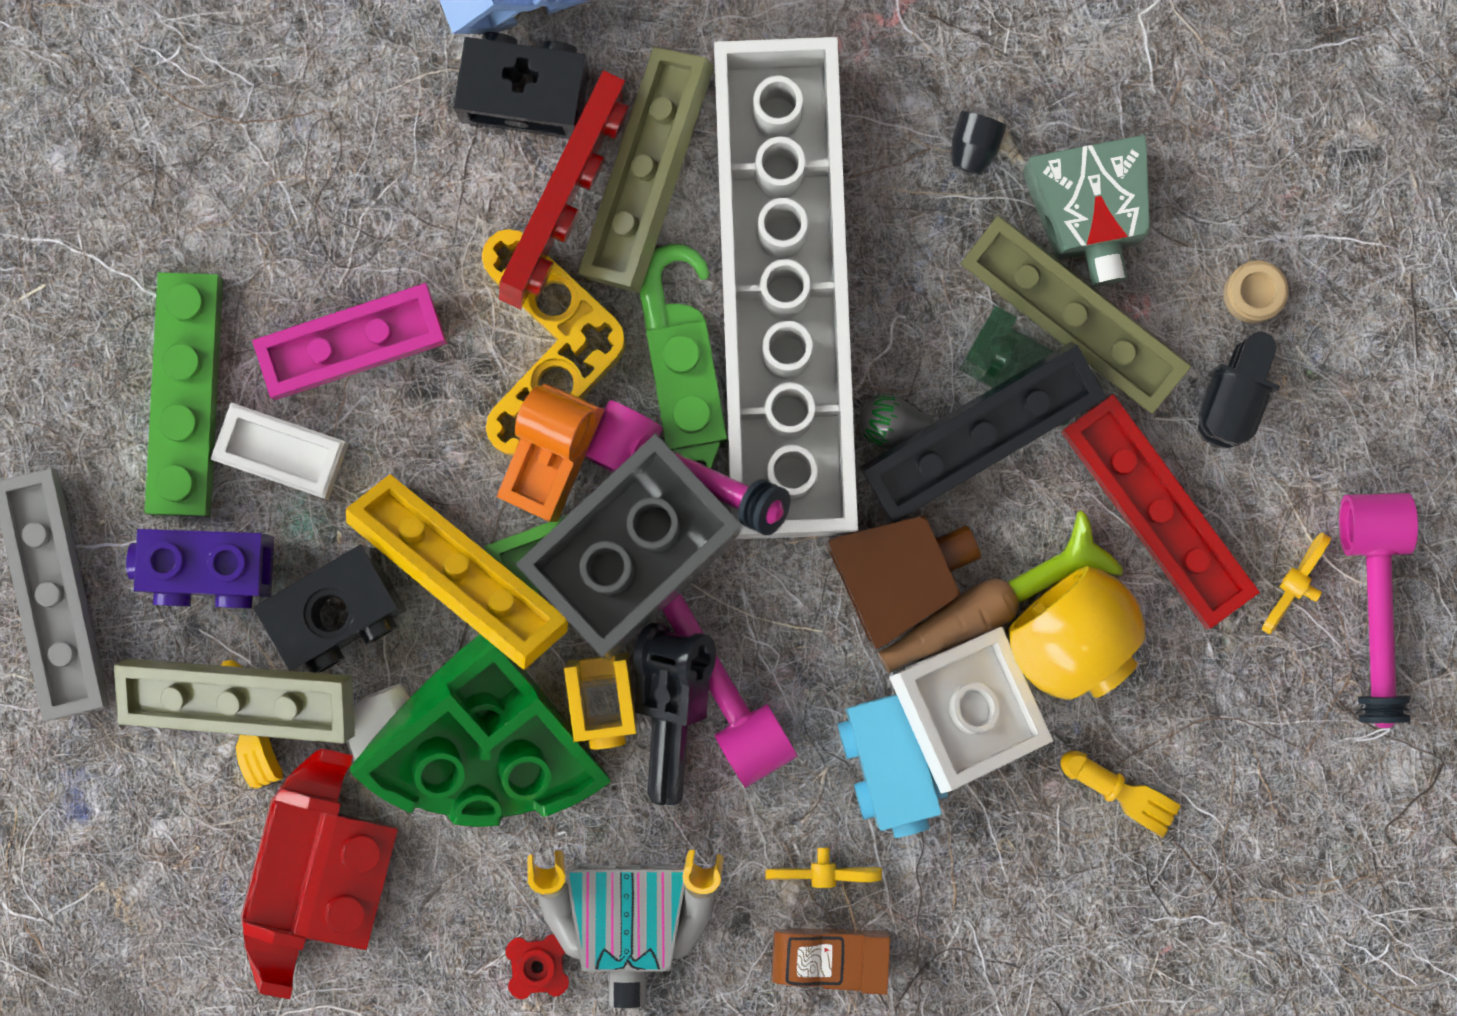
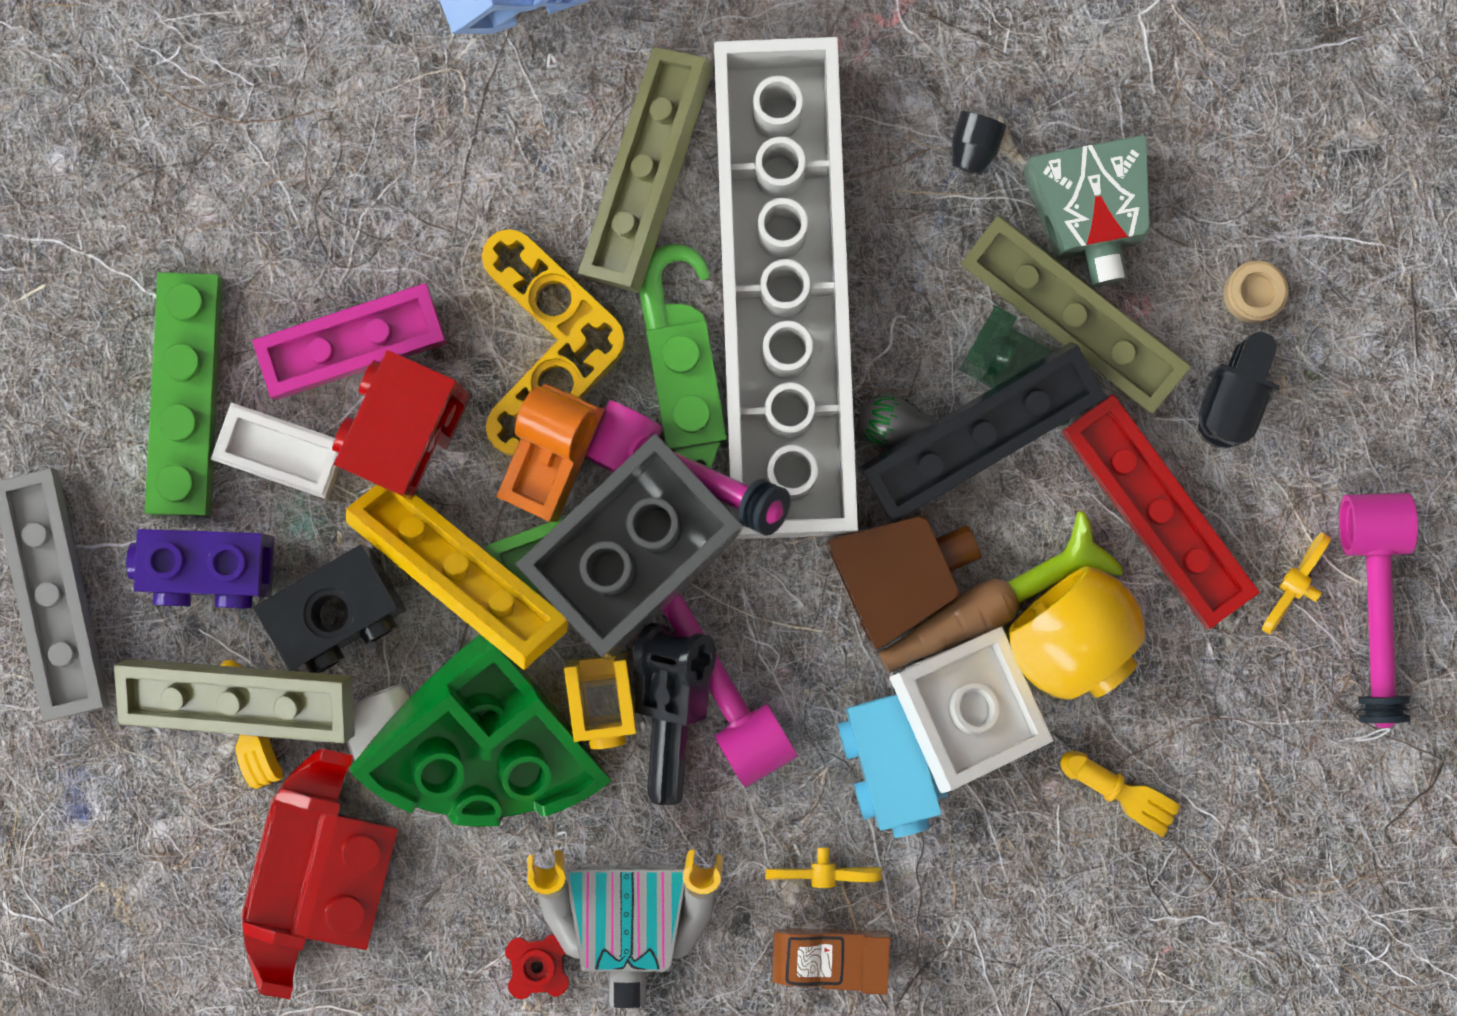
(399, 423): none -> red brick
(545, 108): black brick -> none
(554, 213): red plate -> none

